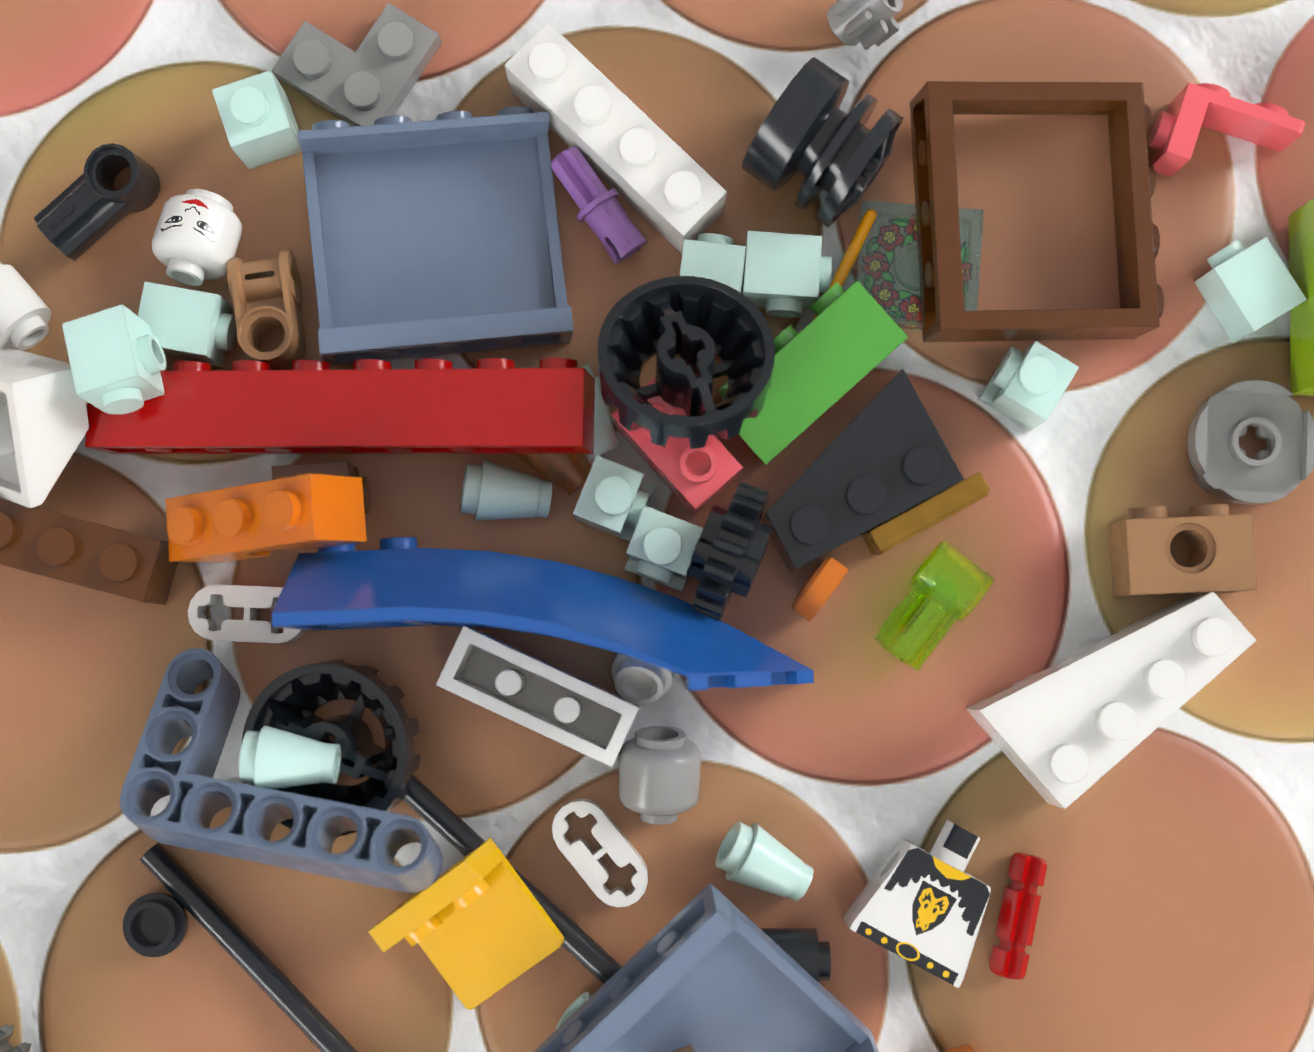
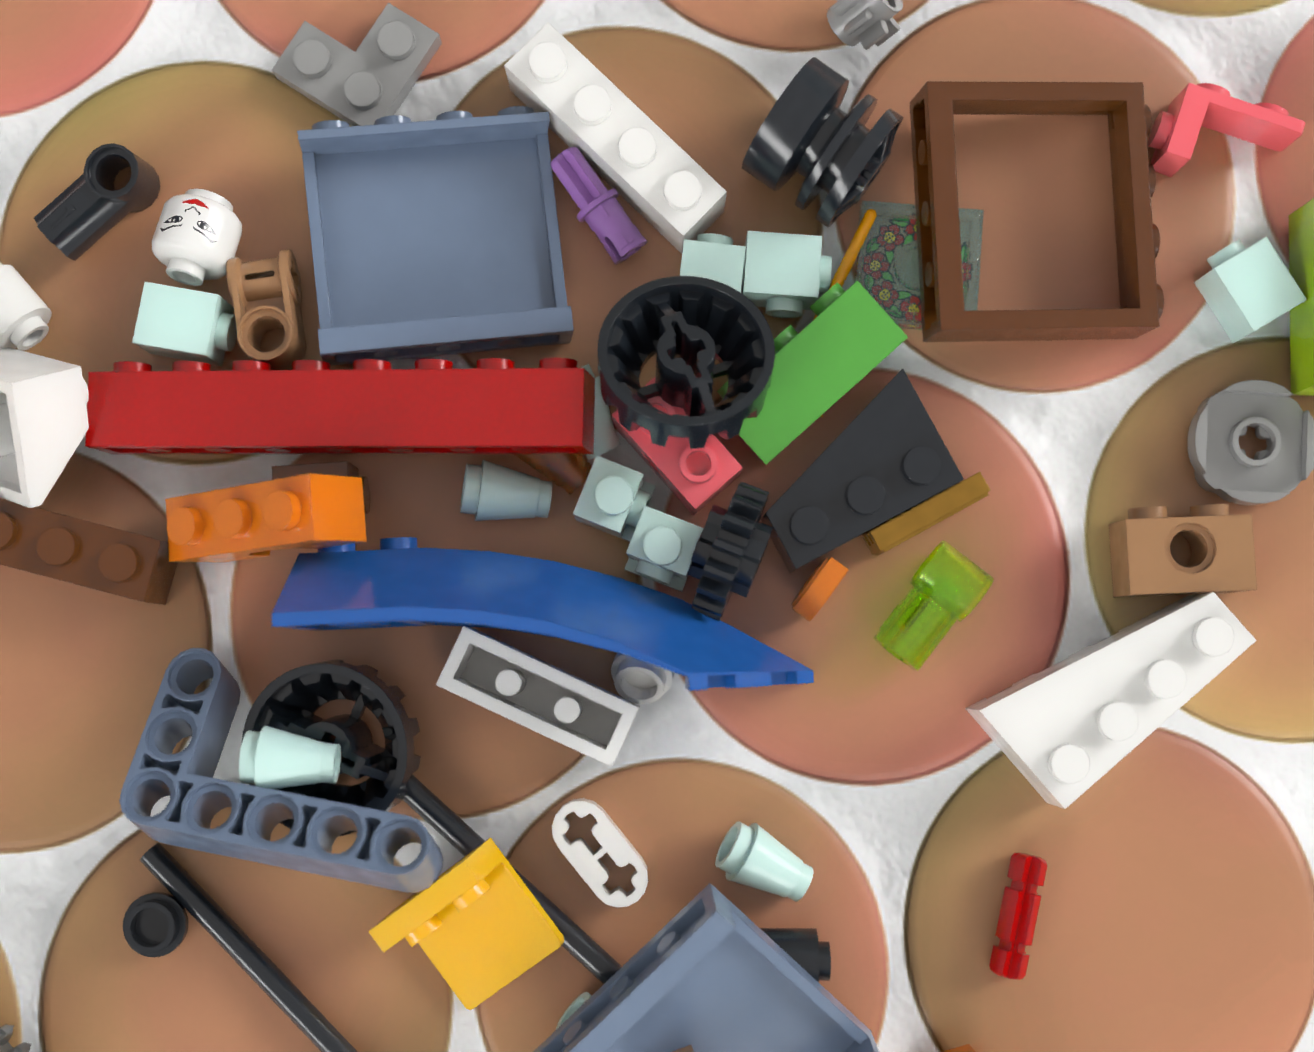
(114, 360): light aqua brick -> none
(245, 630): white beam -> none
(258, 119): light aqua brick -> none
(659, 774): light grey head -> none
(925, 904): torso -> none
(1028, 384): light aqua brick -> none

